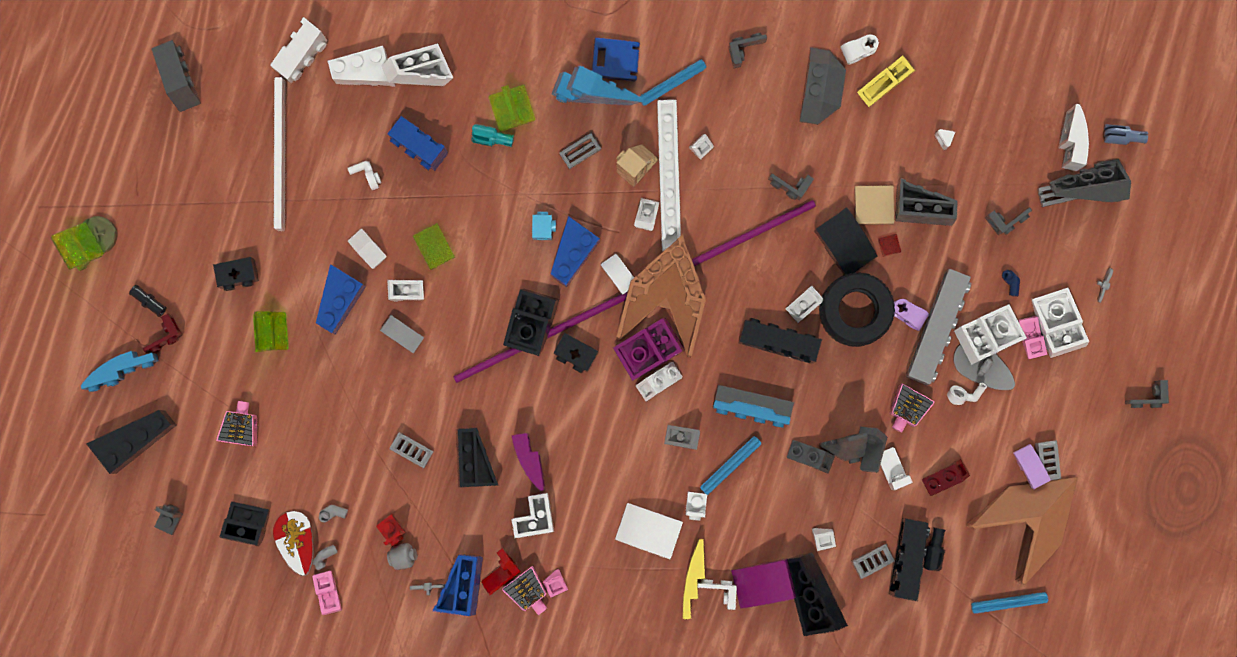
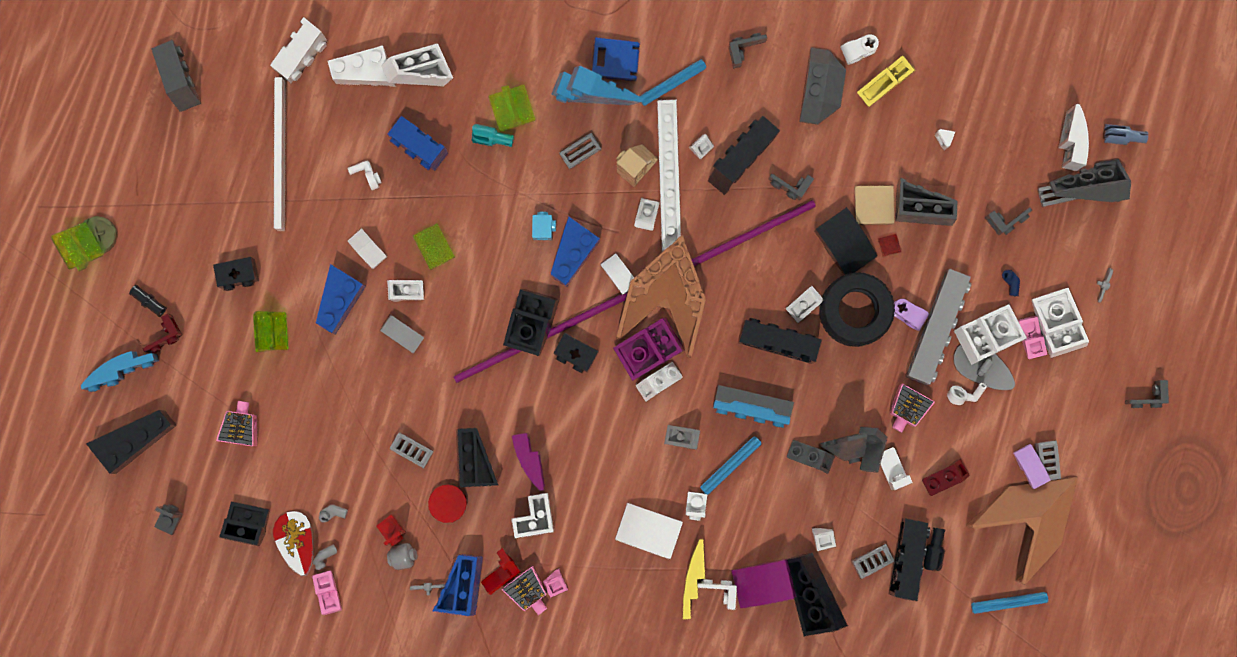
(447, 503): none -> red tile
(743, 154): none -> black wedge

